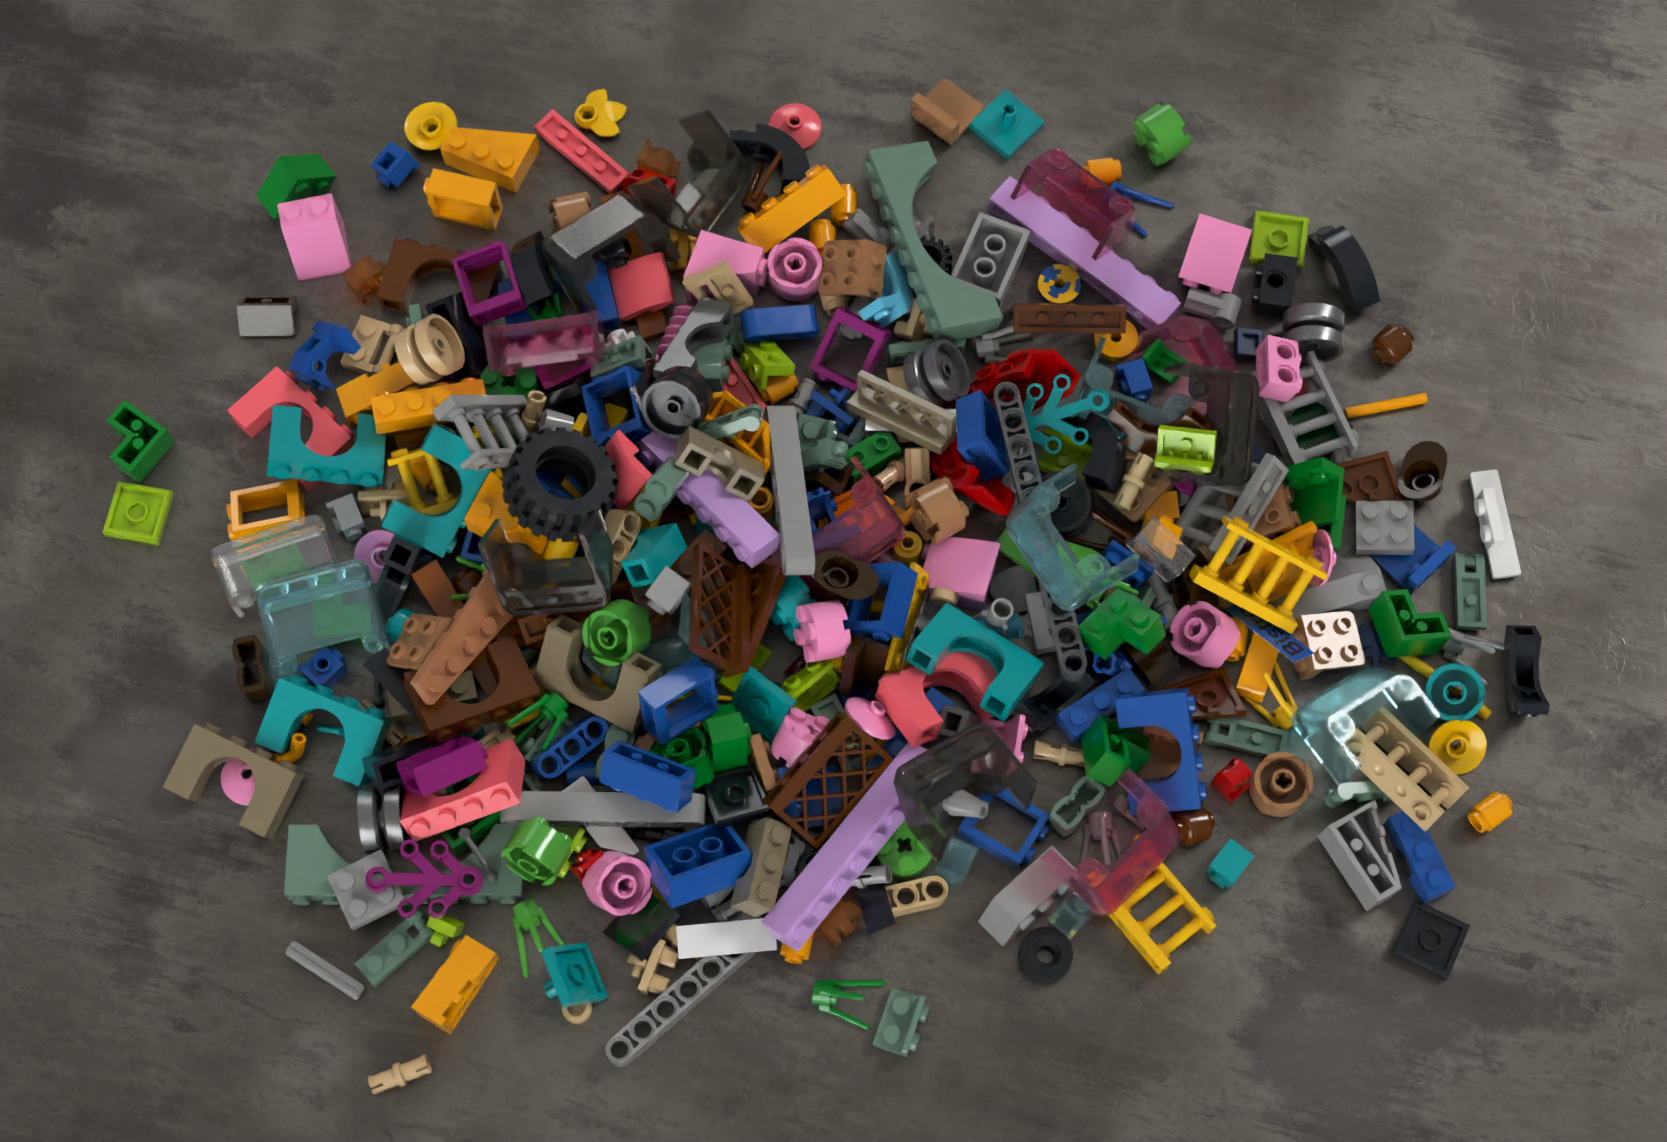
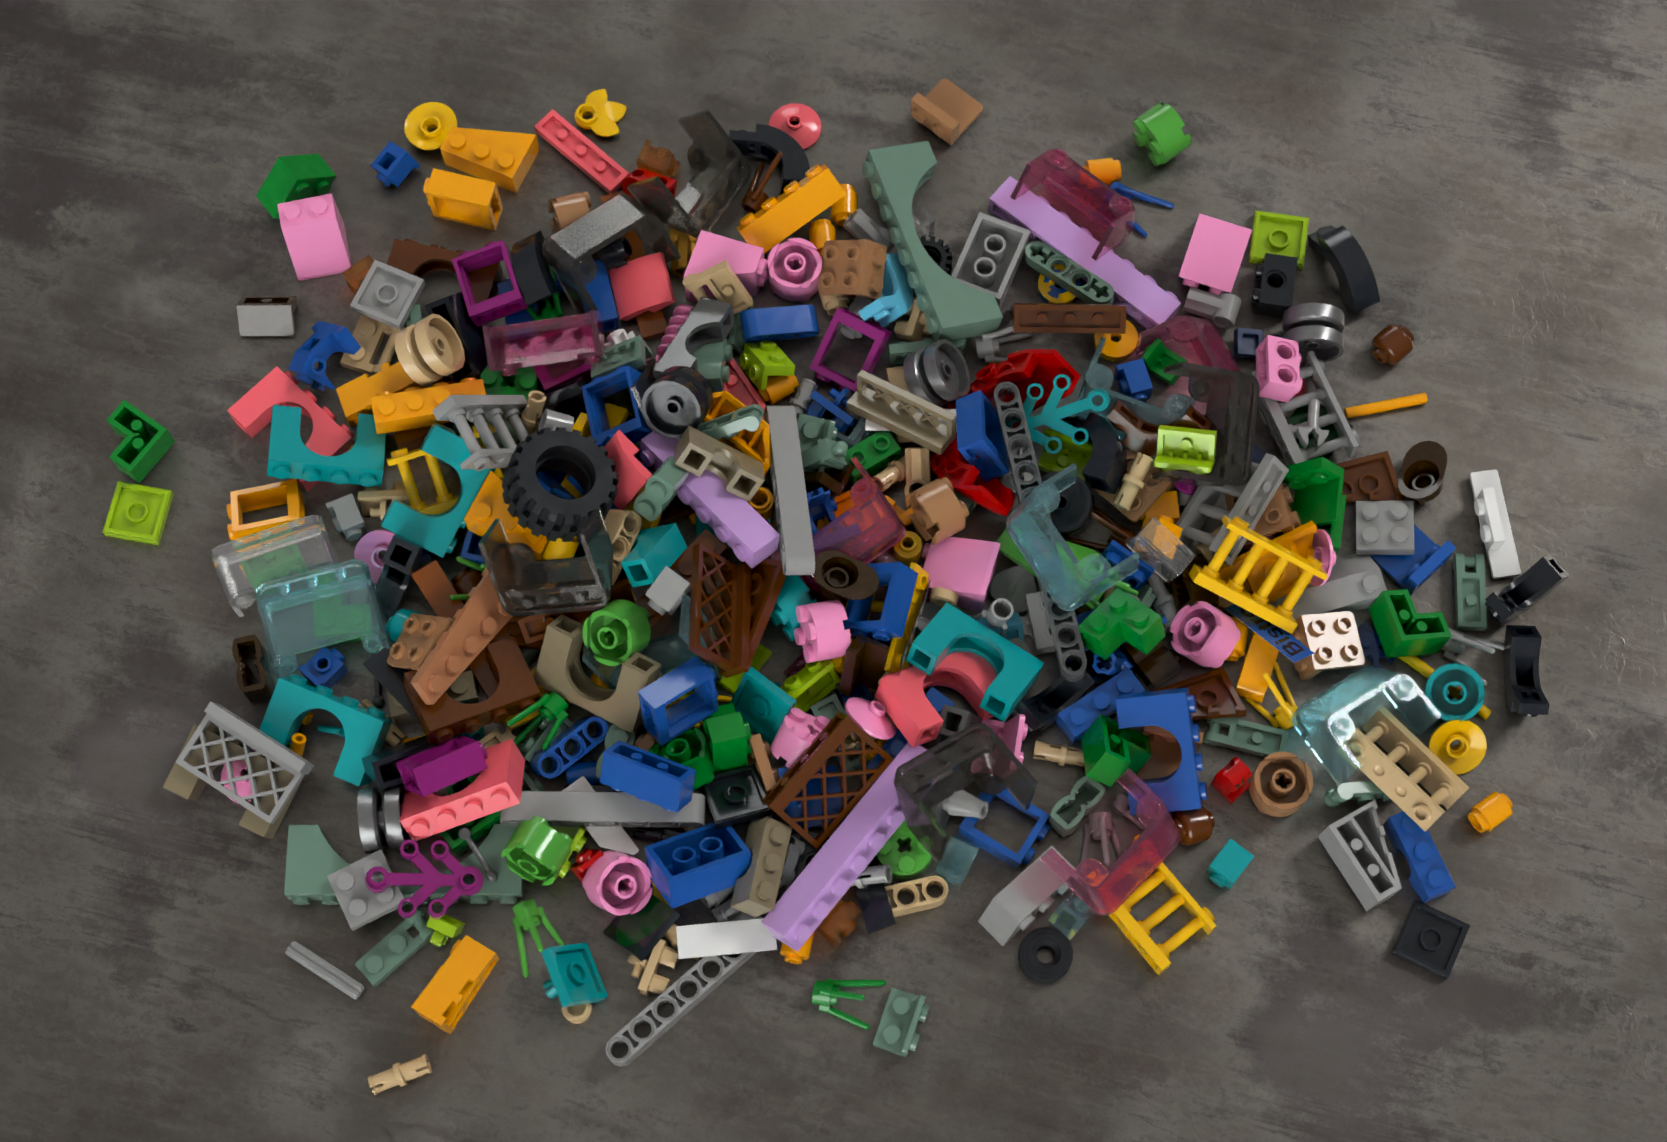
(253, 738): none -> light grey fence
(387, 294): none -> light grey plate
(422, 474): light orange brick -> none
(1007, 124): teal tile -> none
(1072, 271): none -> sand green beam
(1312, 427): none -> light grey bar
(1526, 590): none -> black arch

